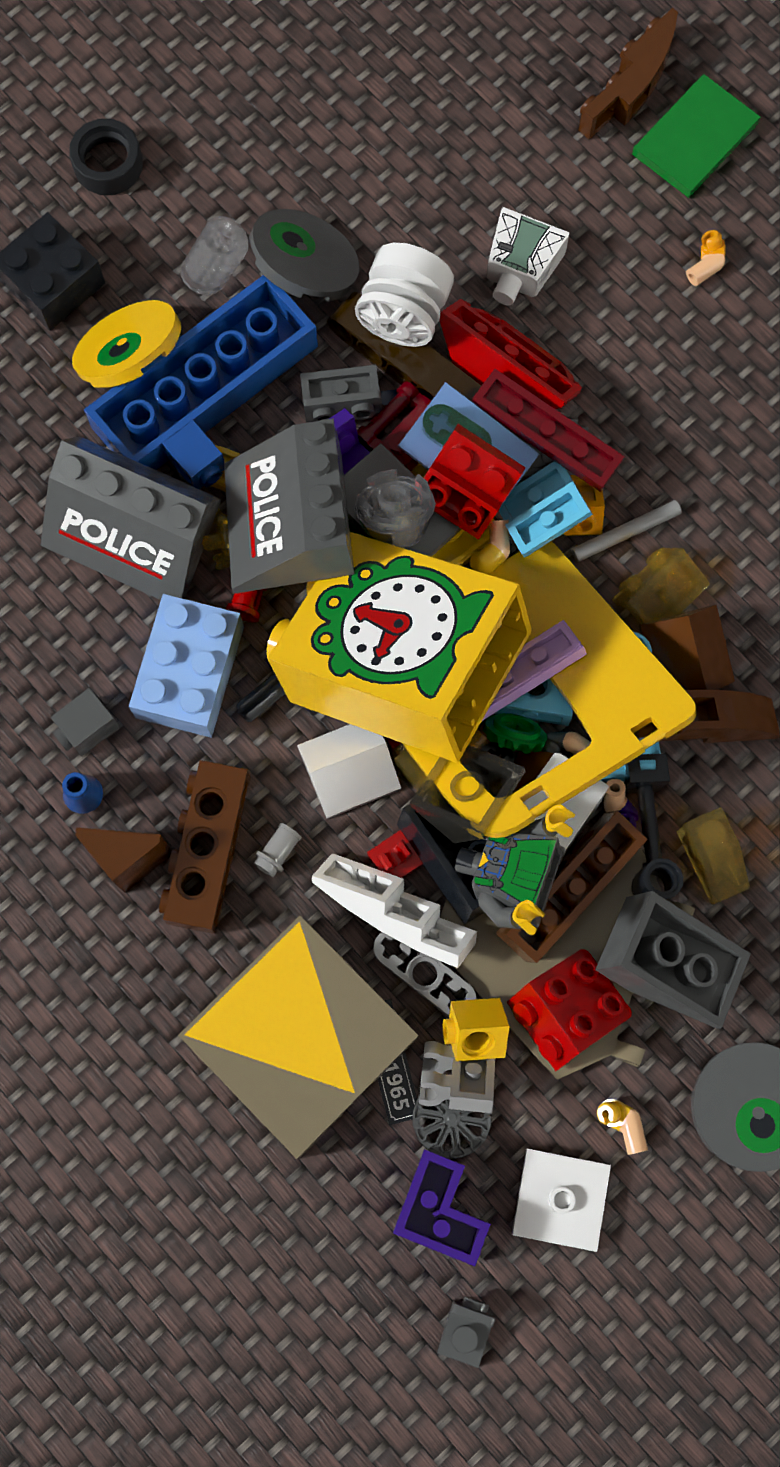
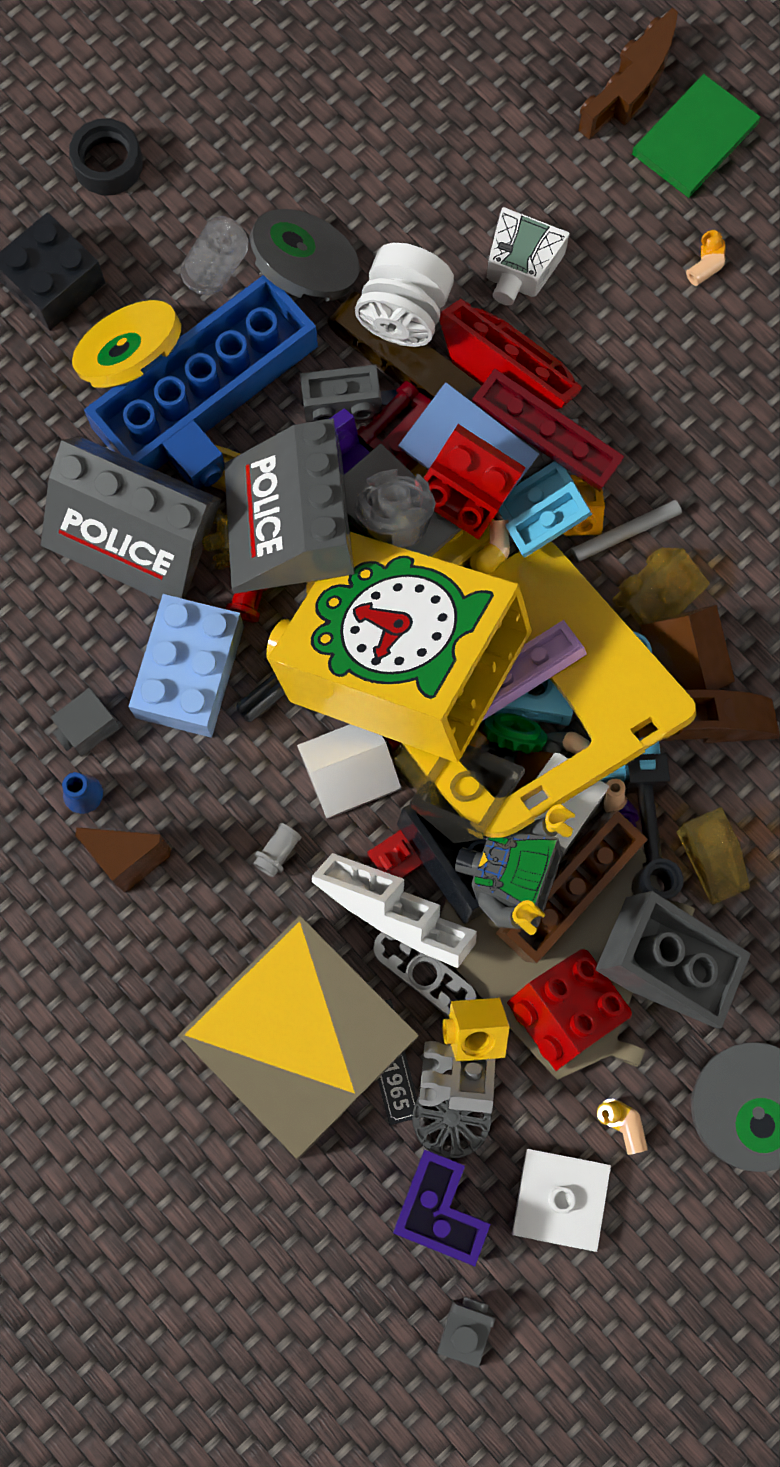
(204, 910): reddish brown brick -> none
(454, 418): clear green beam -> none

